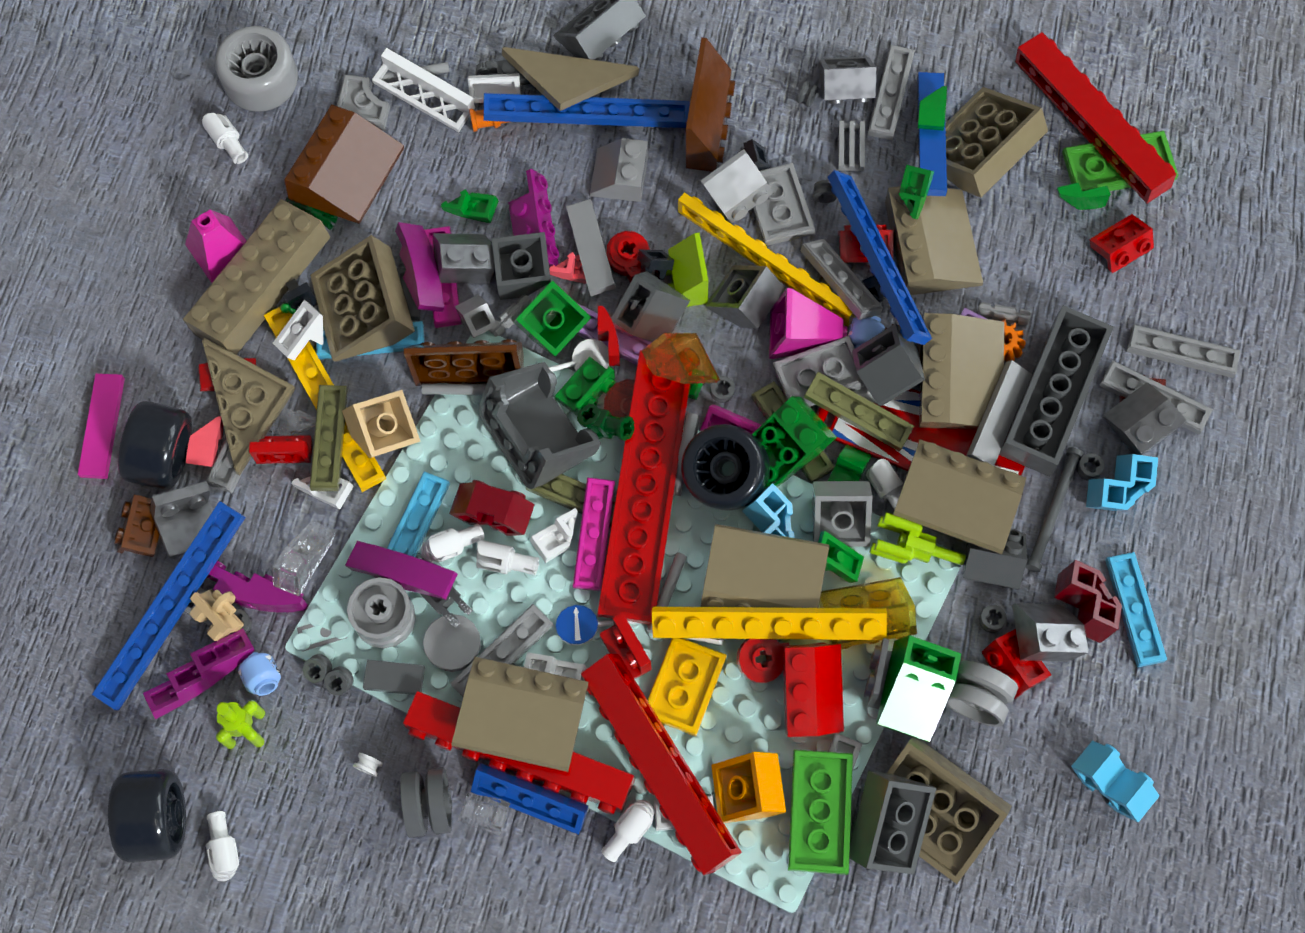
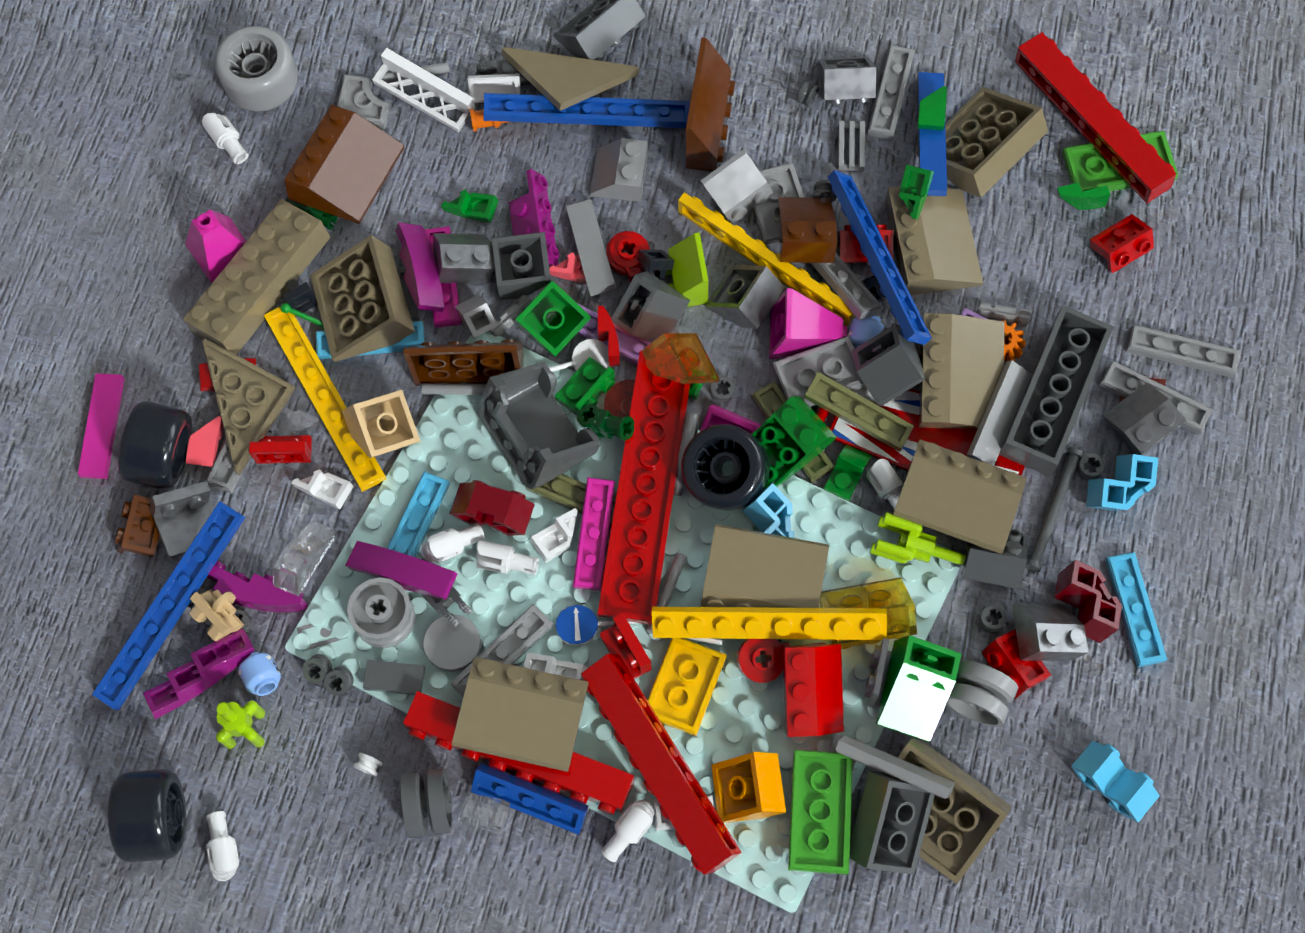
(303, 326): white slope -> none
(328, 438): olive tile -> none
(757, 154): black tile -> none
(807, 230): none -> reddish brown slope
(841, 558): green slope -> none
(843, 511): light grey slope -> none
(895, 767): none -> light grey tile

